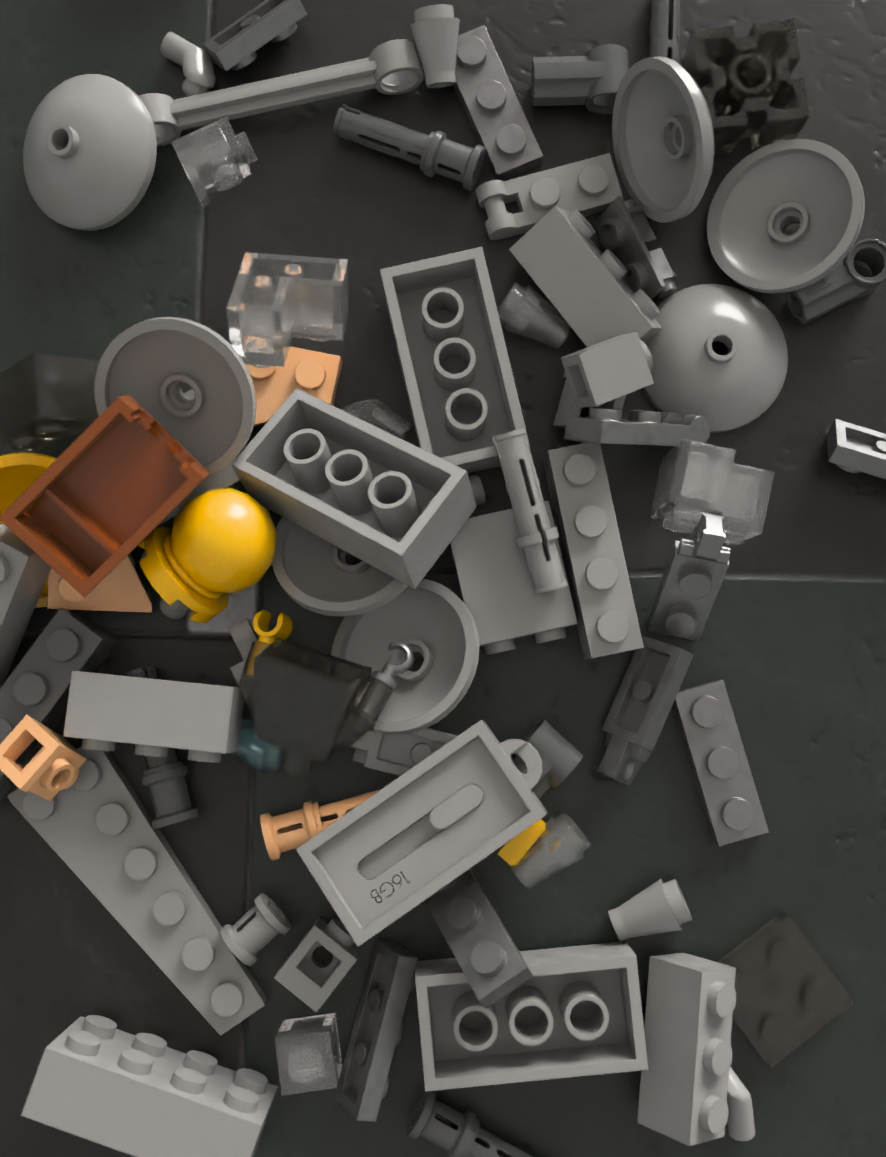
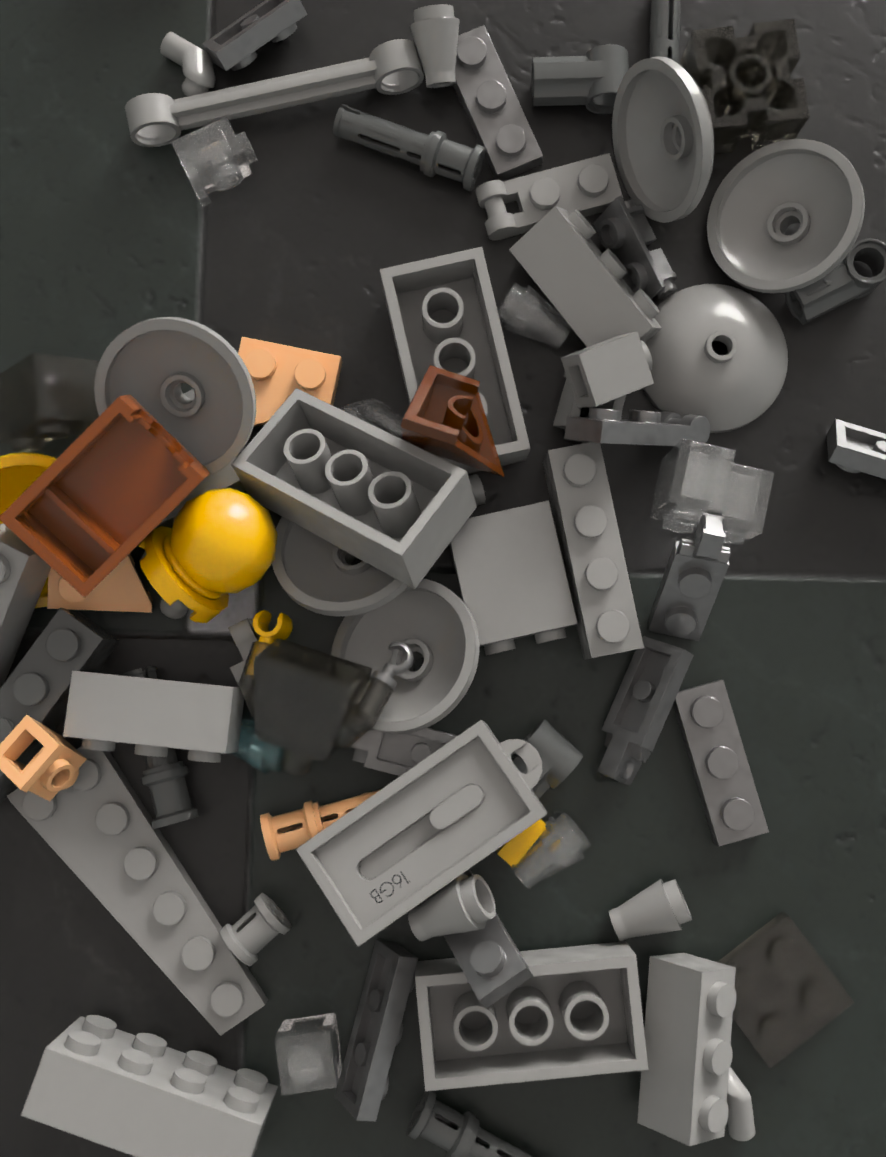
(89, 152): light grey dish -> none
(286, 299): clear brick -> none
(307, 976): light grey brick -> none
(451, 421): none -> reddish brown slope
(456, 908): none -> light grey cone
(530, 511): light grey pin -> none

